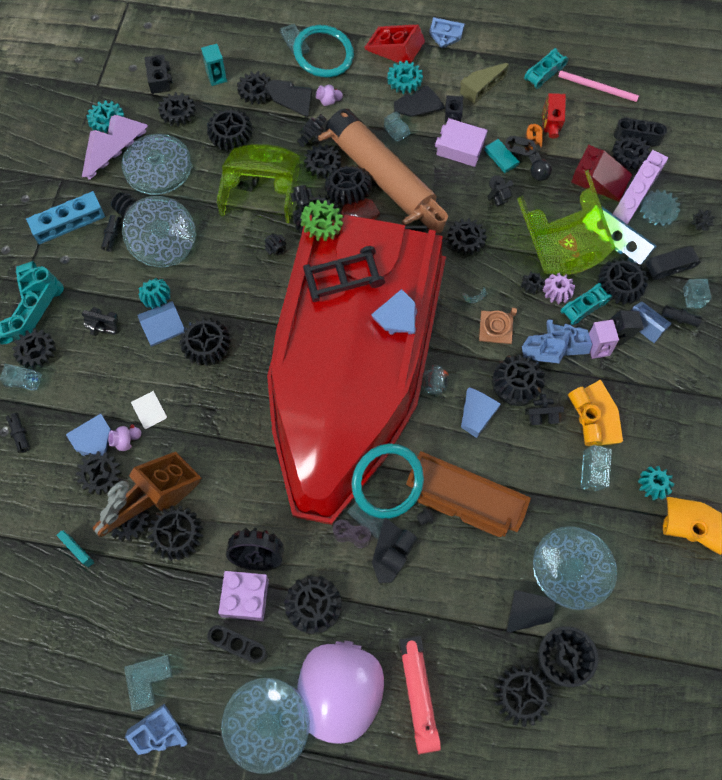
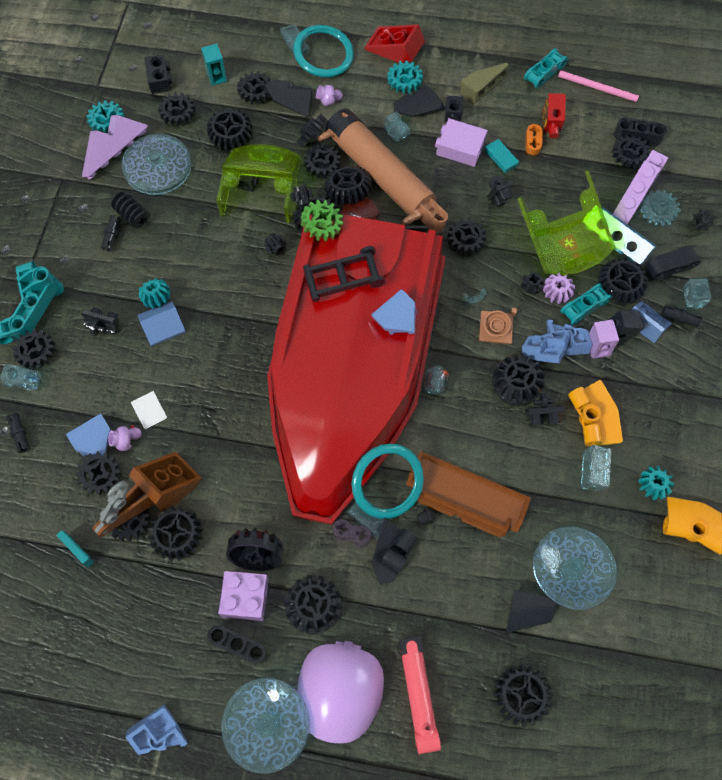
(65, 217): dark azure brick -> none
(139, 680): clear light blue plate -> none
(158, 231): clear light blue dish -> none
(196, 337): black gear -> none
(446, 32): medium blue slope -> none
(477, 411): medium blue slope -> none
(540, 168): black beam -> none
(581, 646): black gear -> none
(607, 174): dark red slope -> none

